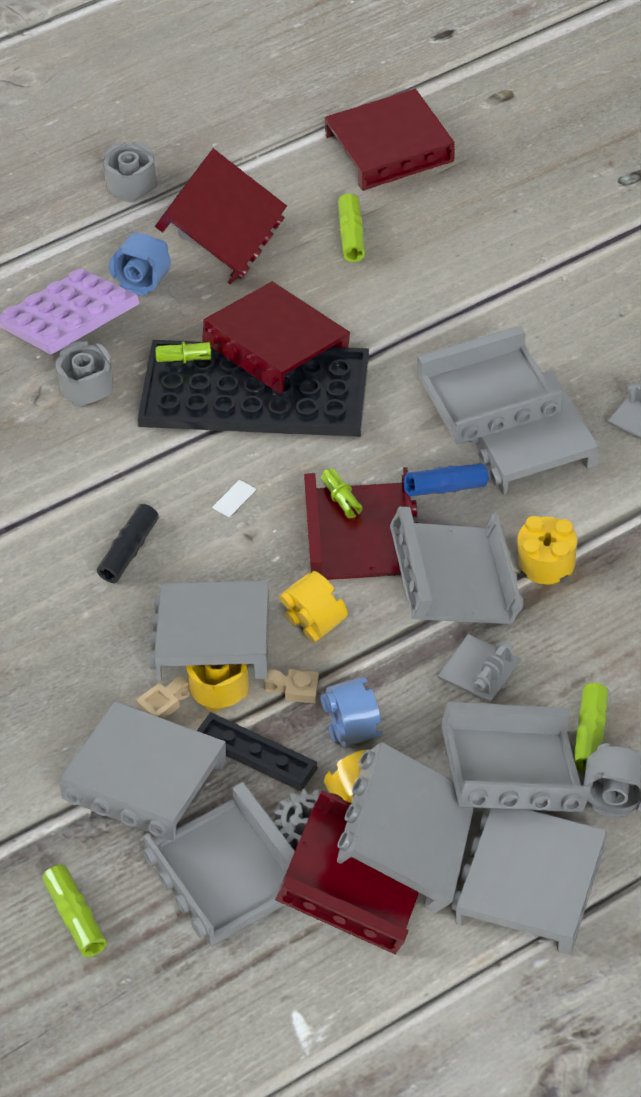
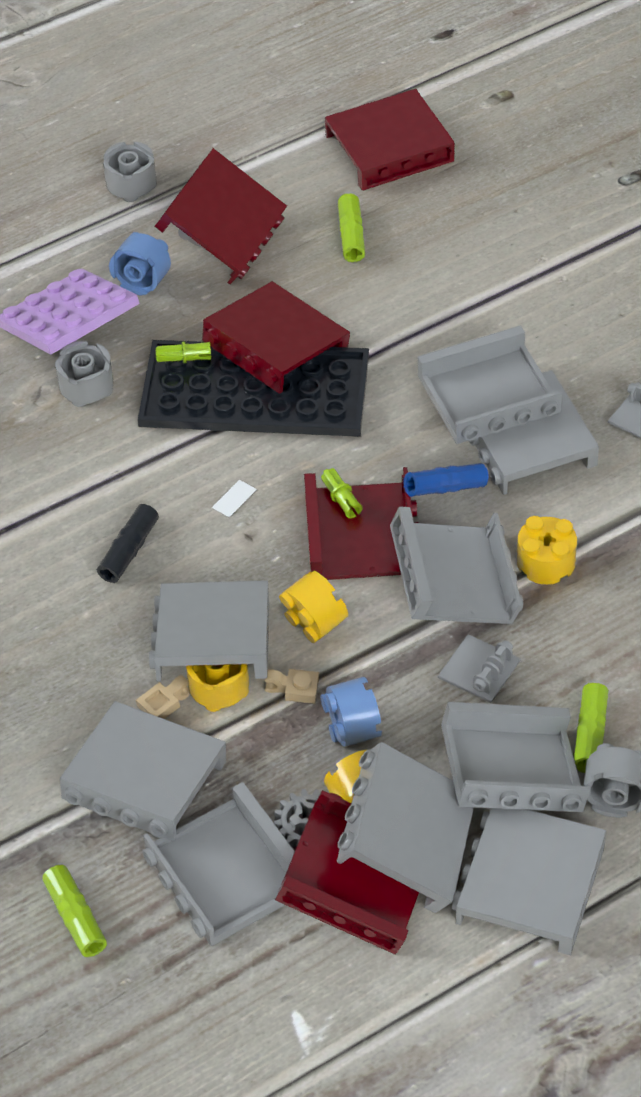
(260, 752): black plate -> none

